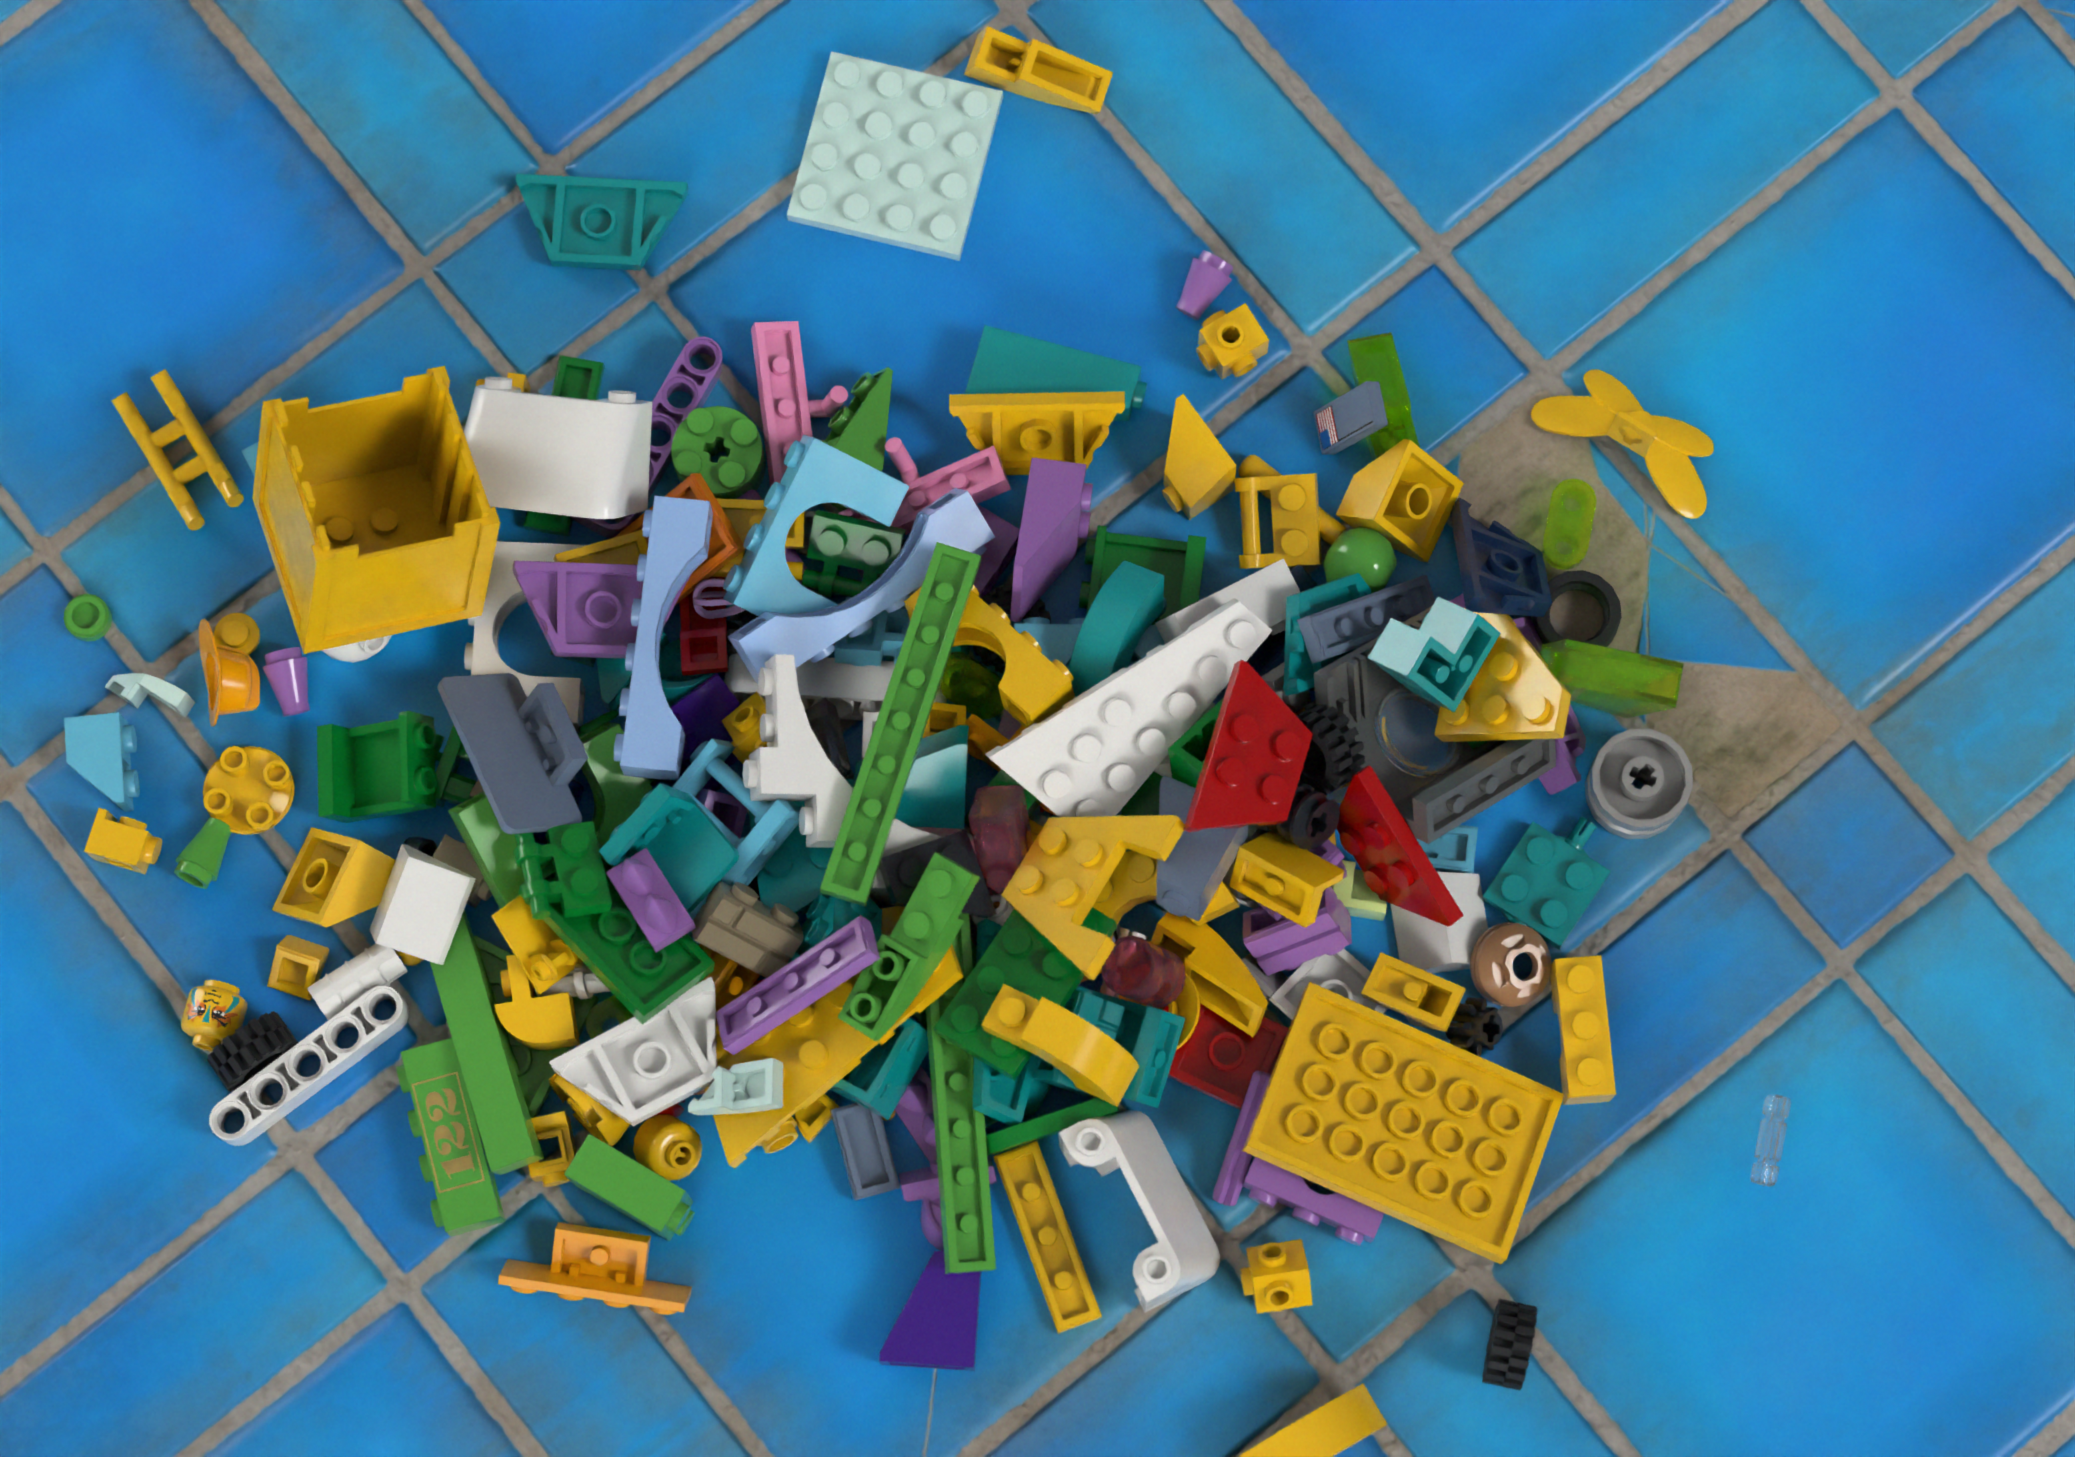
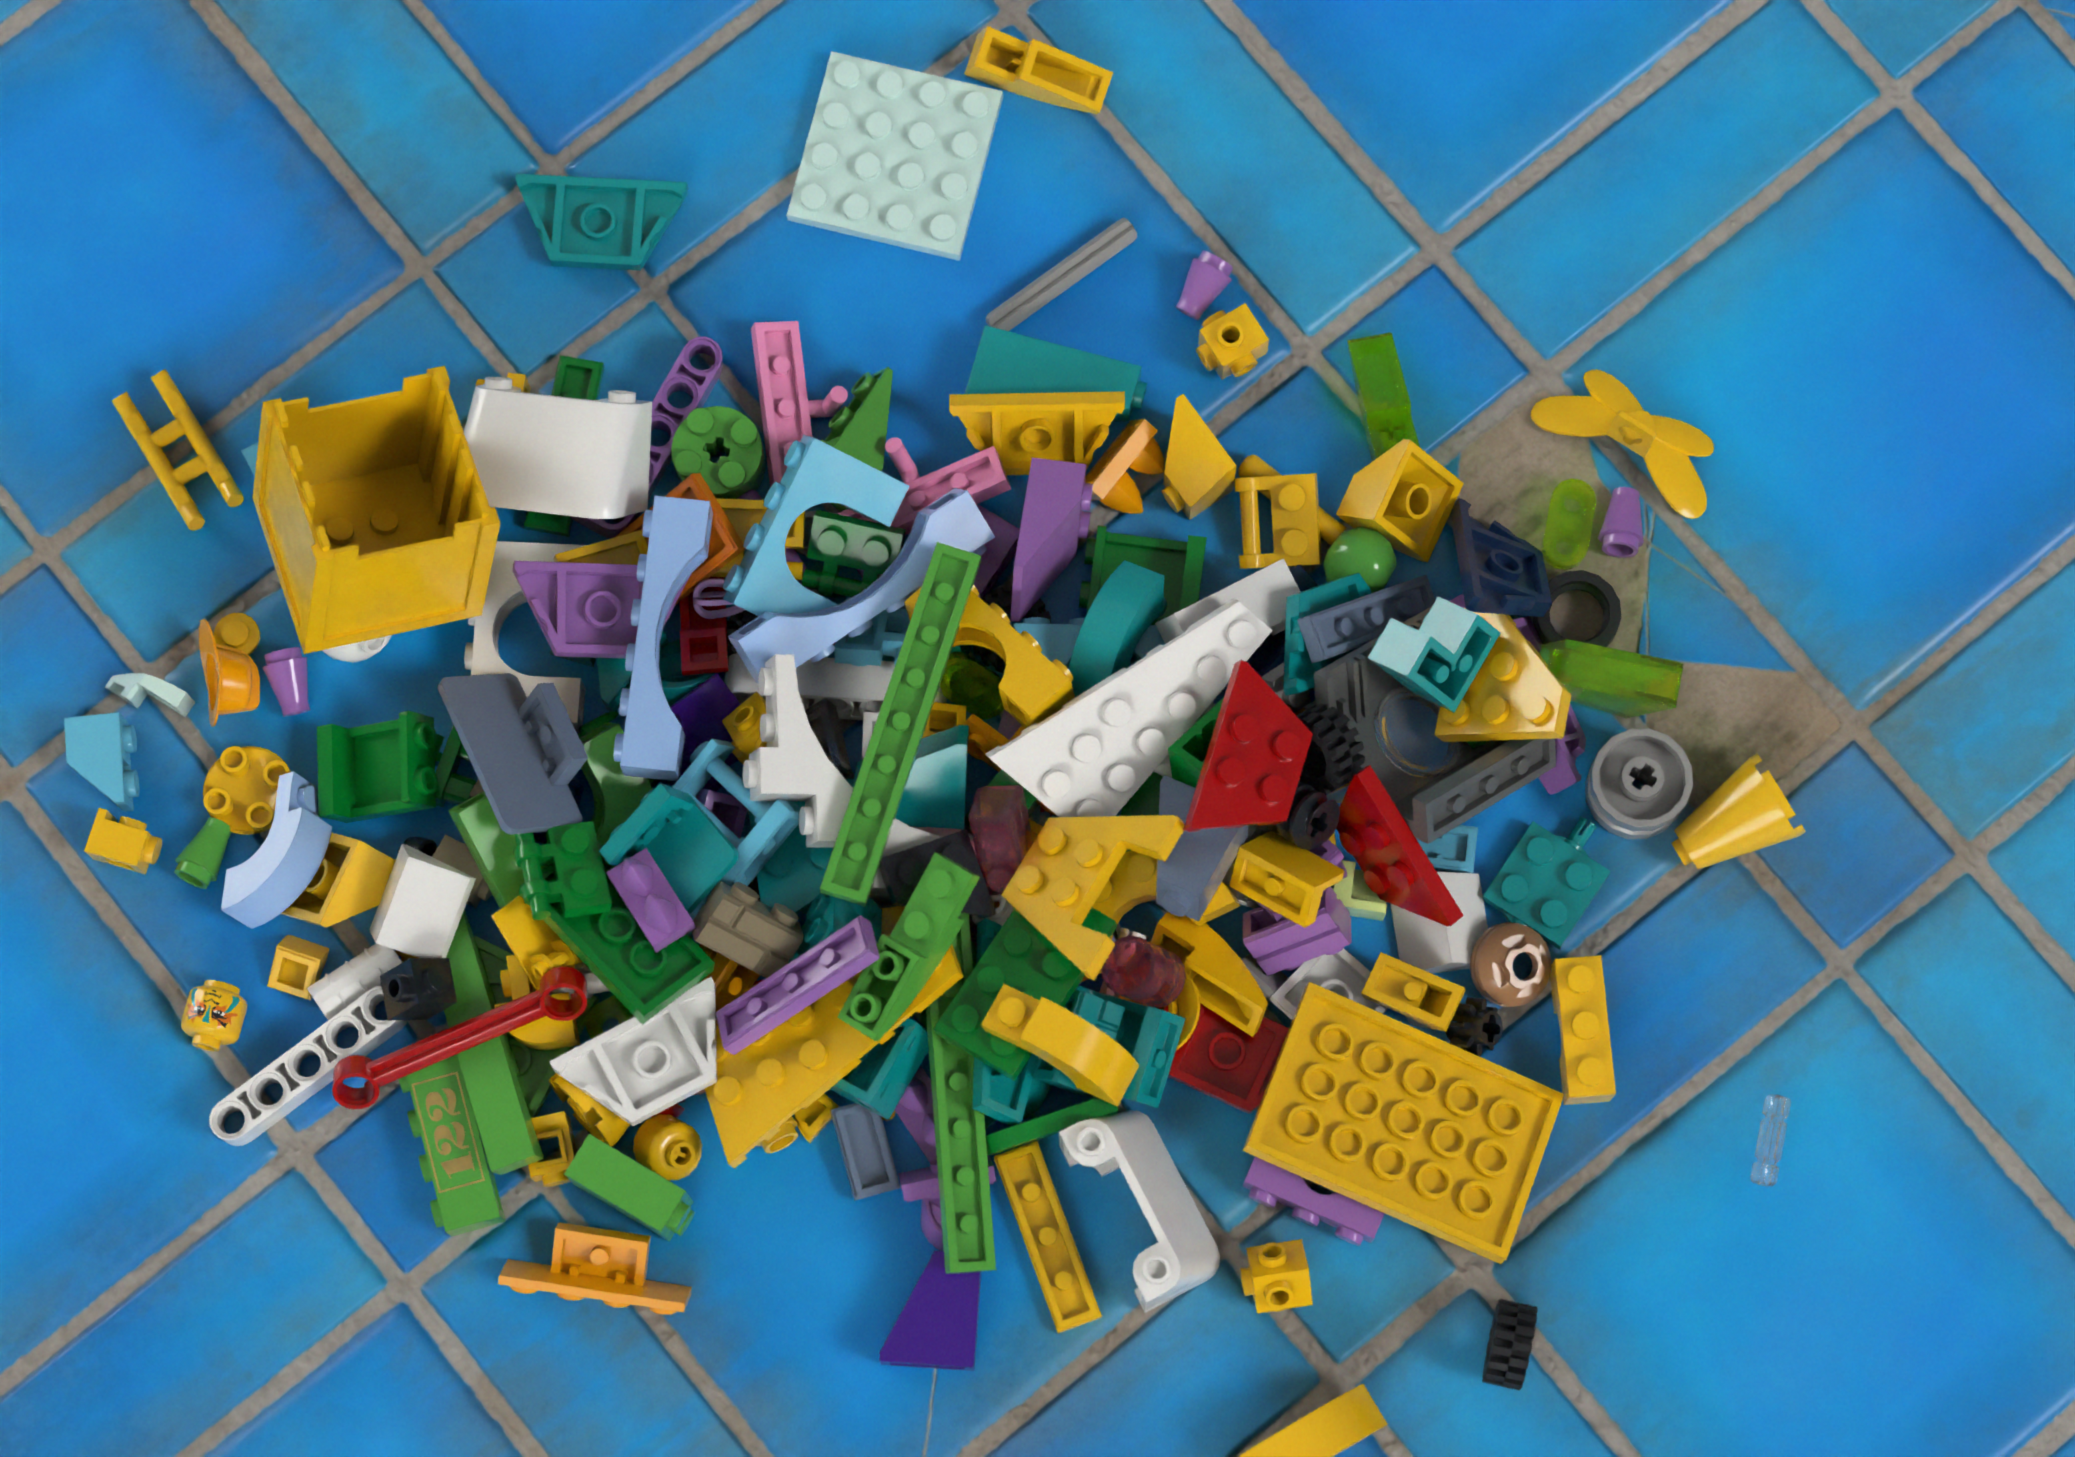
(87, 617): bright green tile -> none
(250, 1049): black tyre -> none
(285, 860): none -> light blue arch
(418, 989): none -> black brick
(459, 1038): none -> red piece
(742, 1089): light aqua slope -> none
(1062, 276): none -> light grey axle
(1131, 449): none -> light orange tile
(1237, 1161): medium lavender axle -> none
(1350, 418): sand blue tile -> none
(1622, 525): none -> medium lavender cone
(1736, 819): none -> yellow cone

